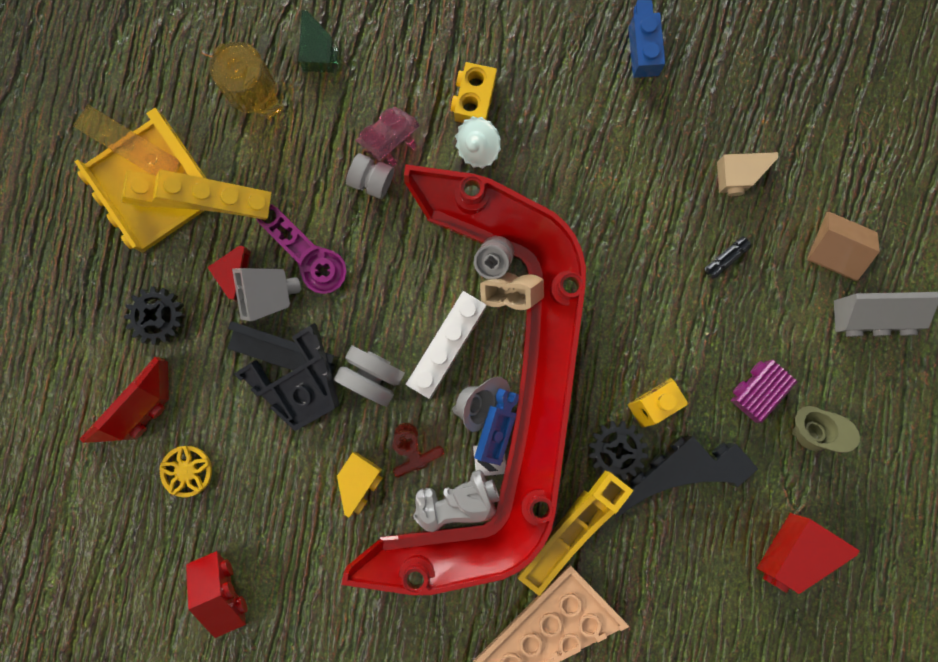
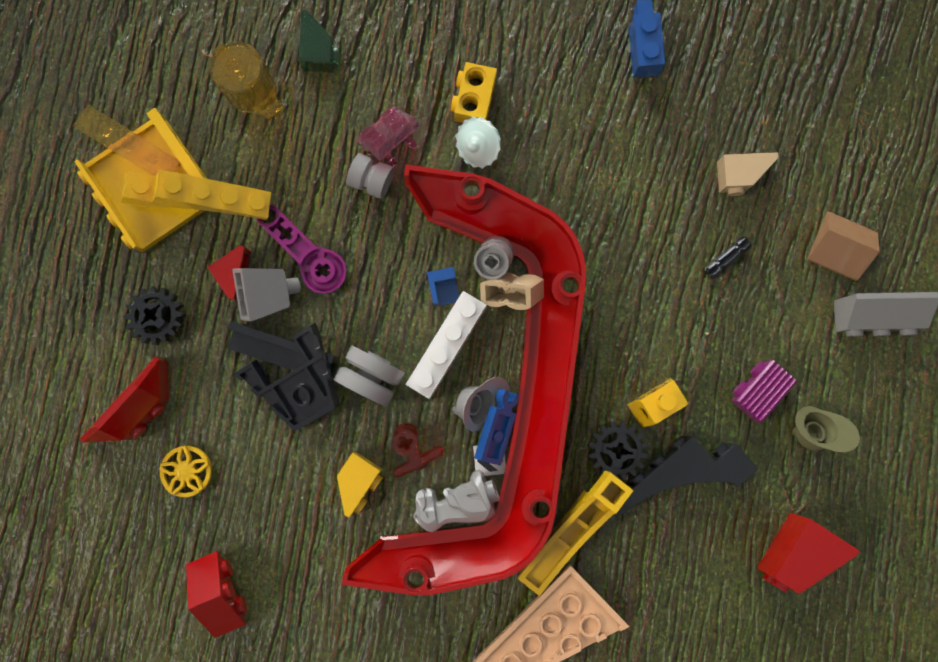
(443, 286): none -> blue panel

